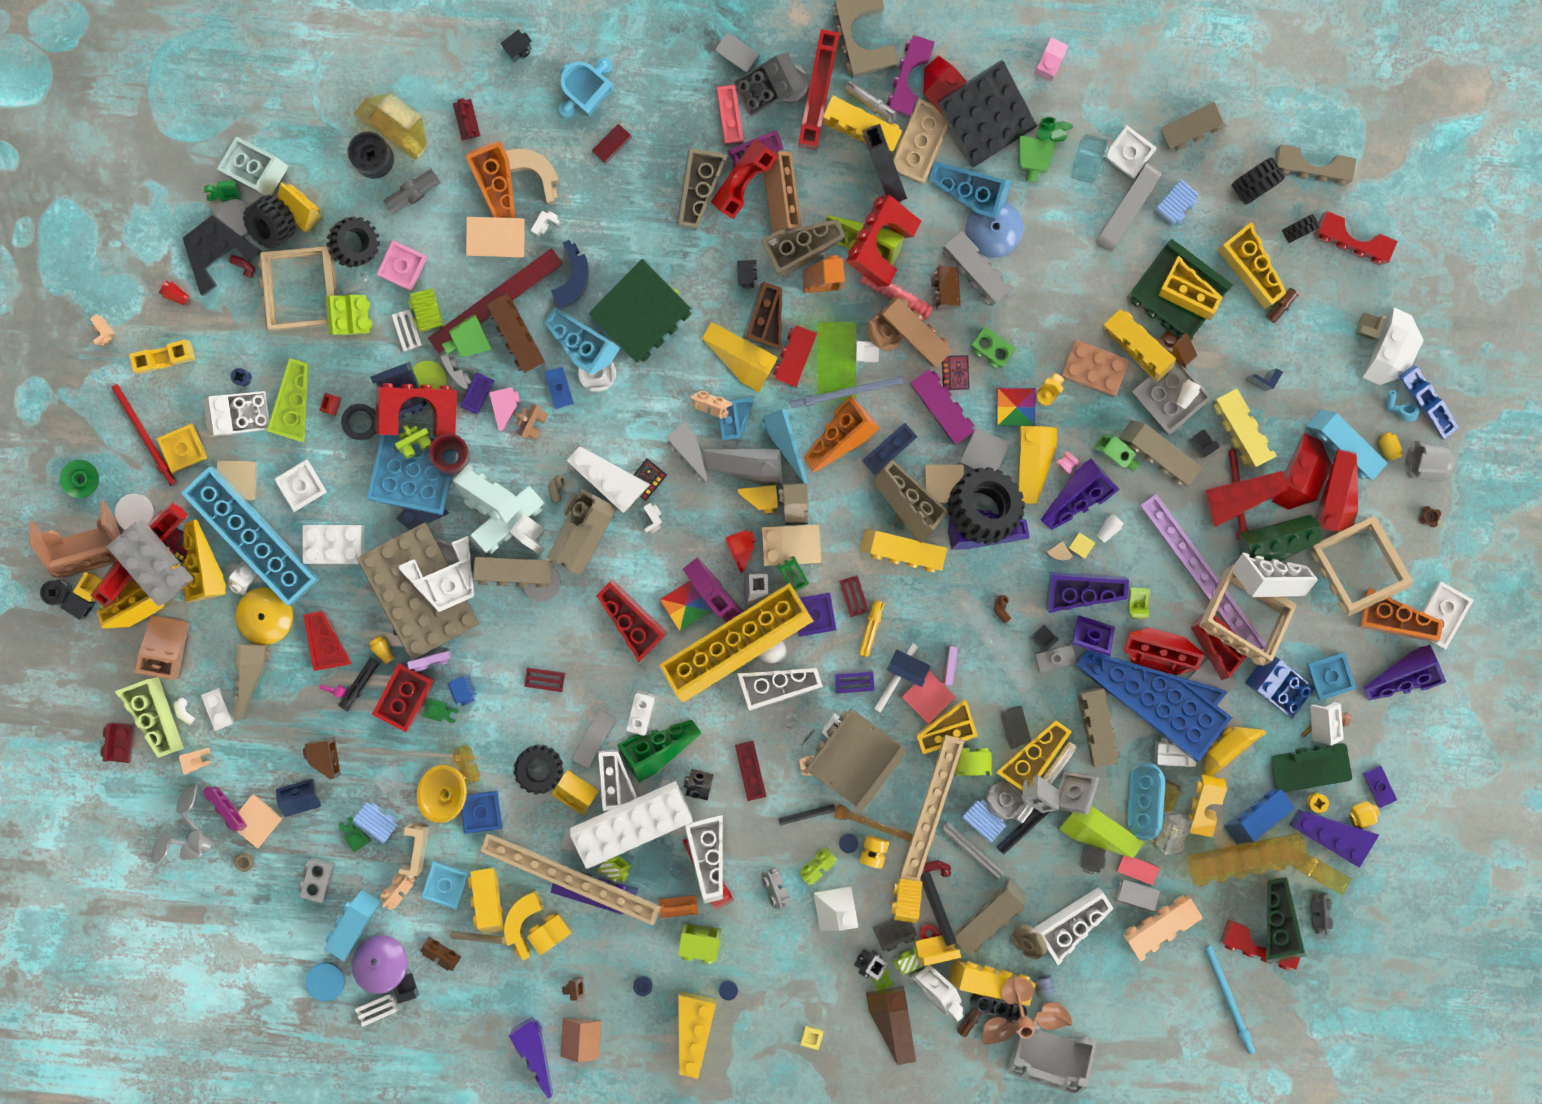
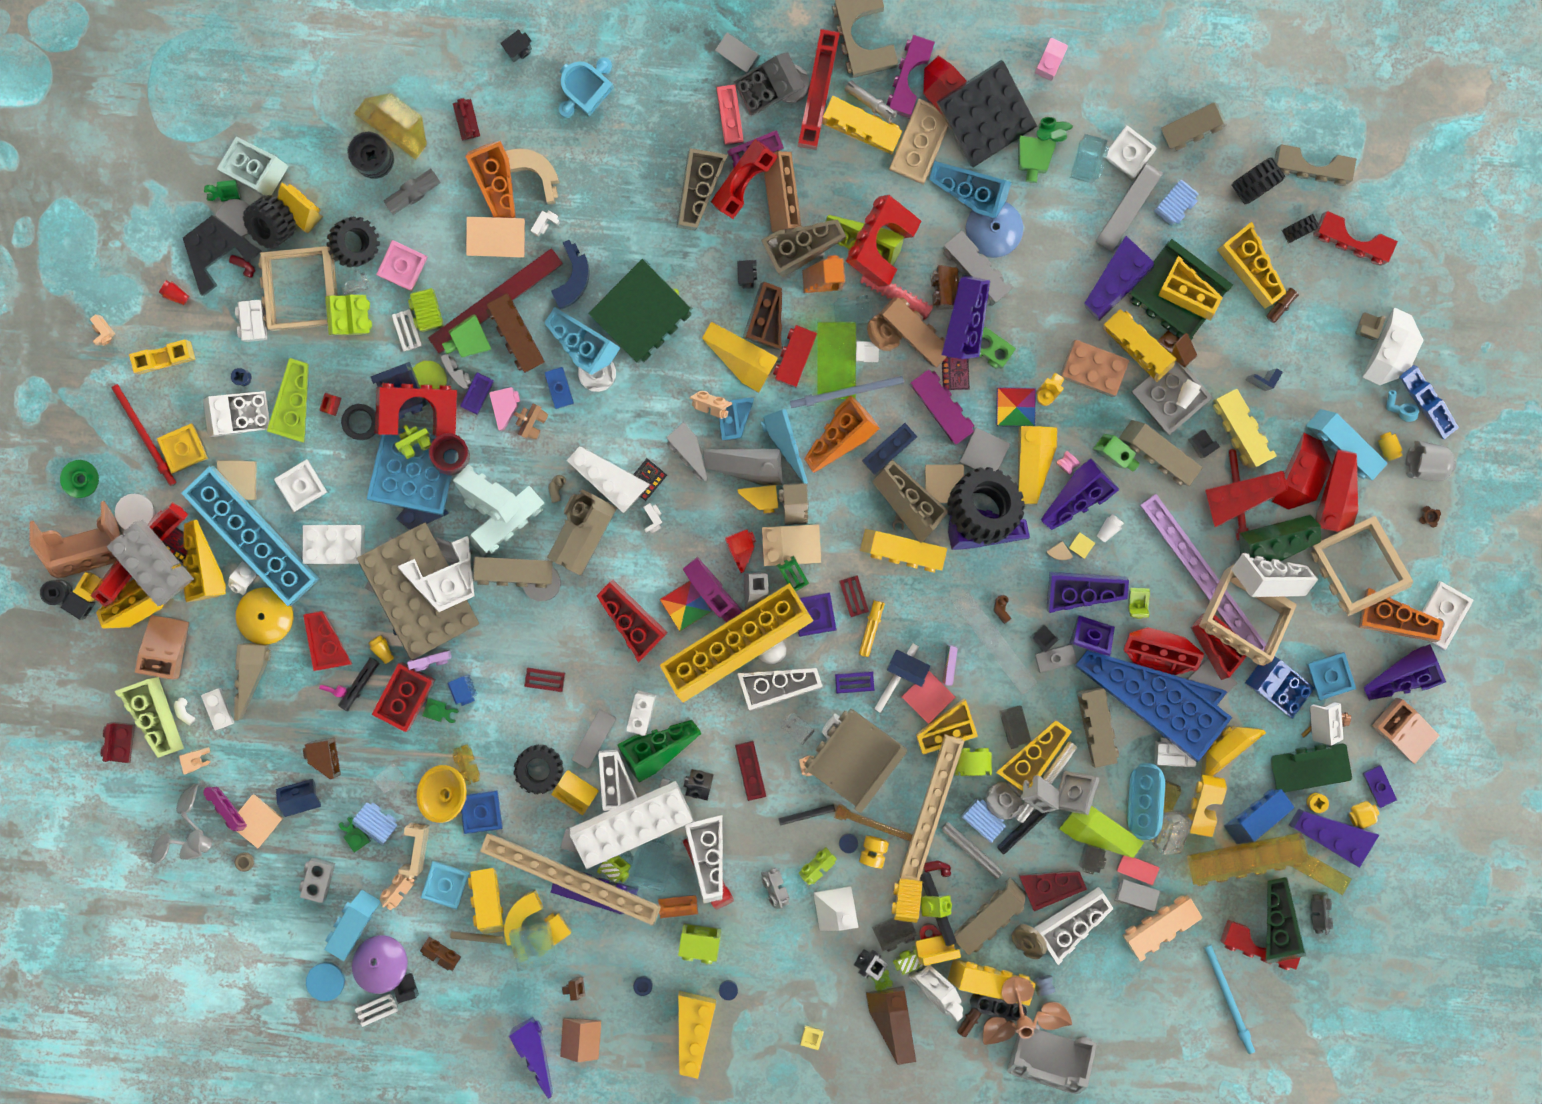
(251, 321): none -> white brick
(527, 532): white panel -> none
(533, 946): none -> clear light blue brick
(611, 143): dark red slope -> none
(884, 162): black slope -> none
(936, 906): none -> lime bracket
(967, 319): none -> dark purple wedge
(1051, 887): none -> dark red wing
(1121, 275): none -> dark purple wedge
(1405, 730): none -> slope

